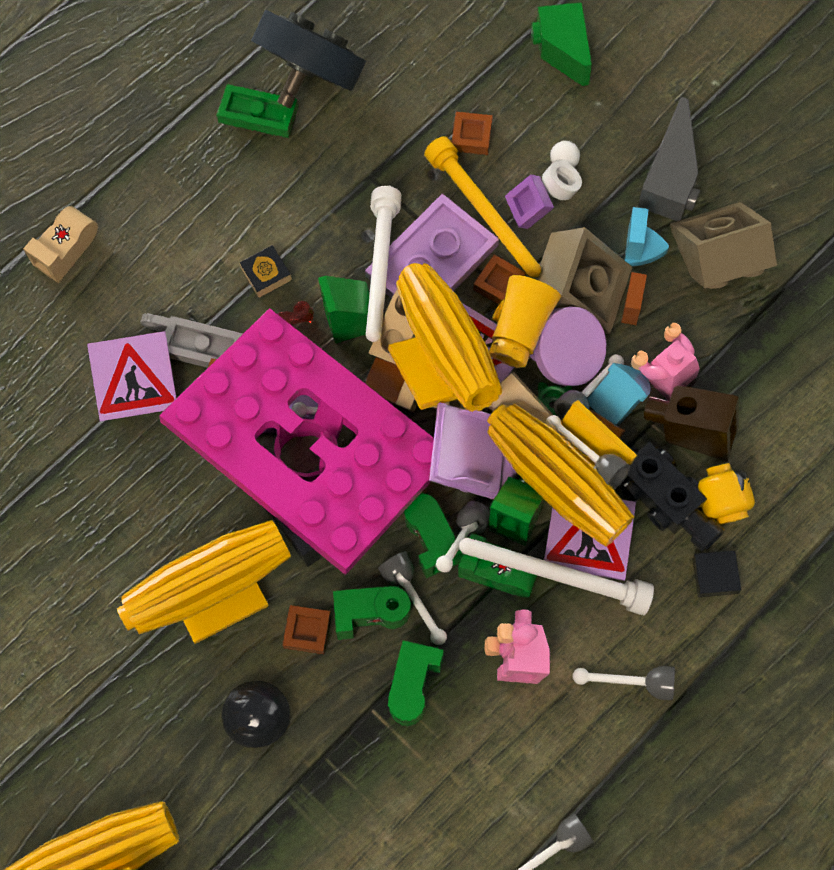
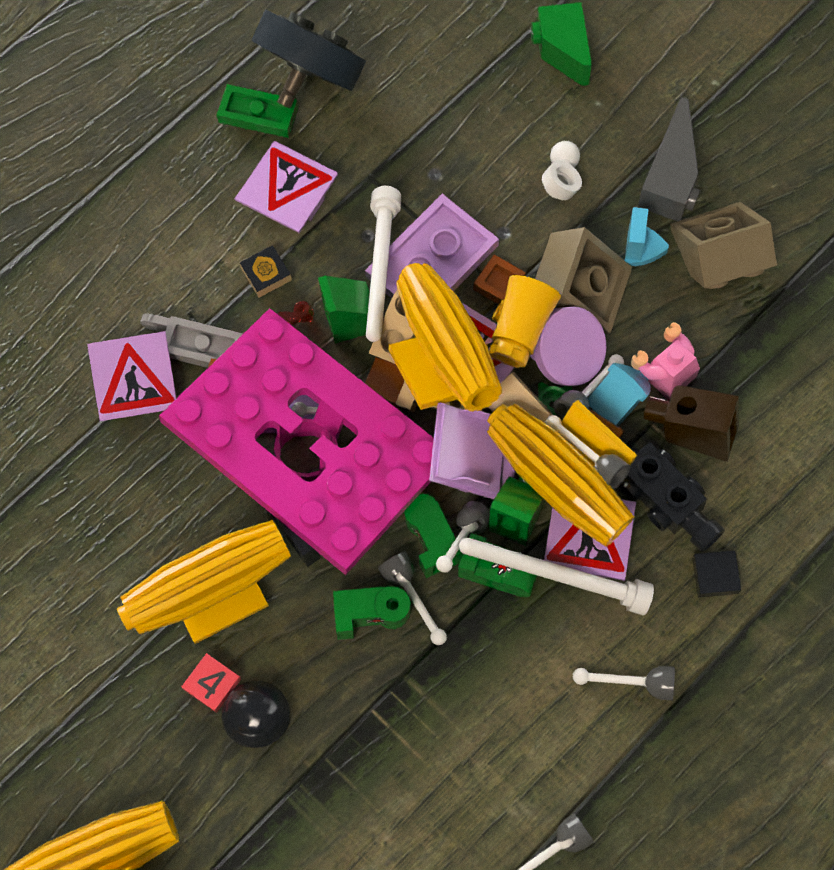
(62, 243): tan leg -> none
(211, 682): none -> coral tile
(287, 187): none -> lavender piece
(307, 629): dark orange tile -> none
(409, 681): green leg -> none
(443, 156): yellow piece -> none
(472, 132): dark orange tile -> none
(522, 649): bright pink piece -> none
(529, 201): medium lavender plate -> none
(634, 298): dark orange tile -> none
(727, 494): yellow head -> none

